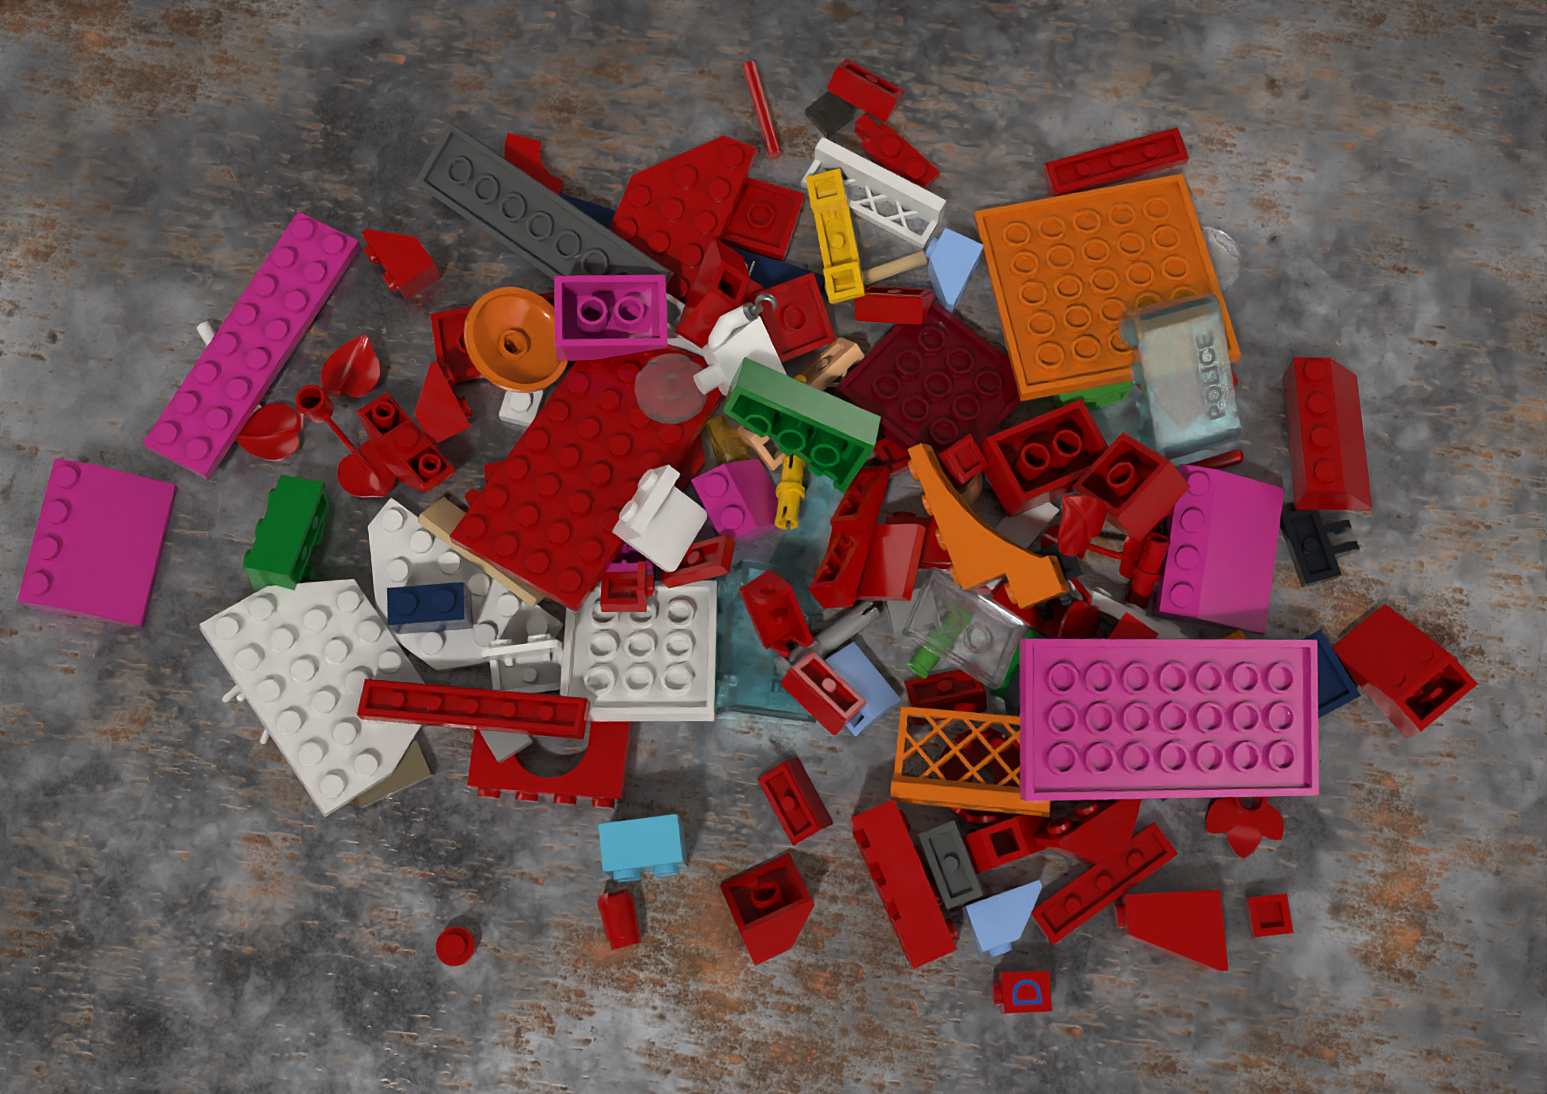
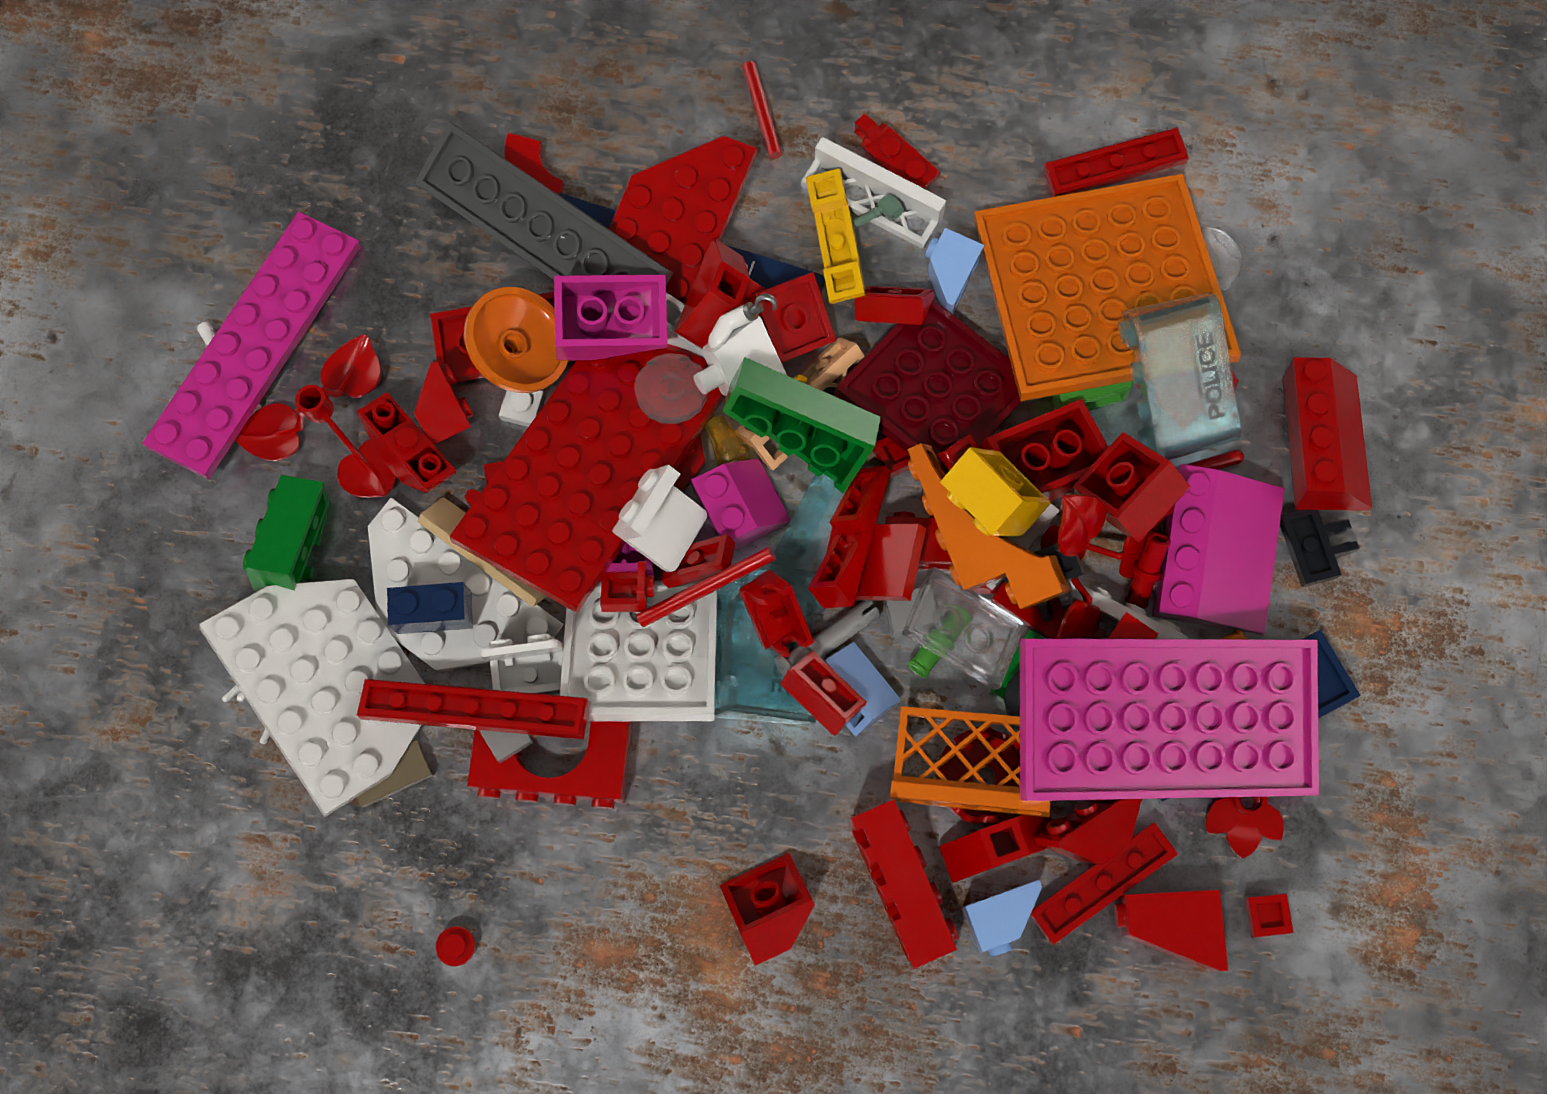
(97, 543): dark pink slope -> none
(404, 260): red slope -> none
(619, 918): red piece -> none
(643, 847): medium azure brick -> none
(706, 586): none -> red bar
(764, 219): red plate -> none
(790, 492): yellow pin -> none
(795, 800): red slope -> none
(829, 114): clear smoke tile -> none
(865, 89): red slope -> none
(887, 205): none -> sand green hand
(891, 268): tan bar -> none
(946, 691): red slope -> none
(952, 864): dark grey panel -> none
(994, 493): none -> yellow brick
(1022, 992): red brick -> none
(1402, 670): red slope -> none

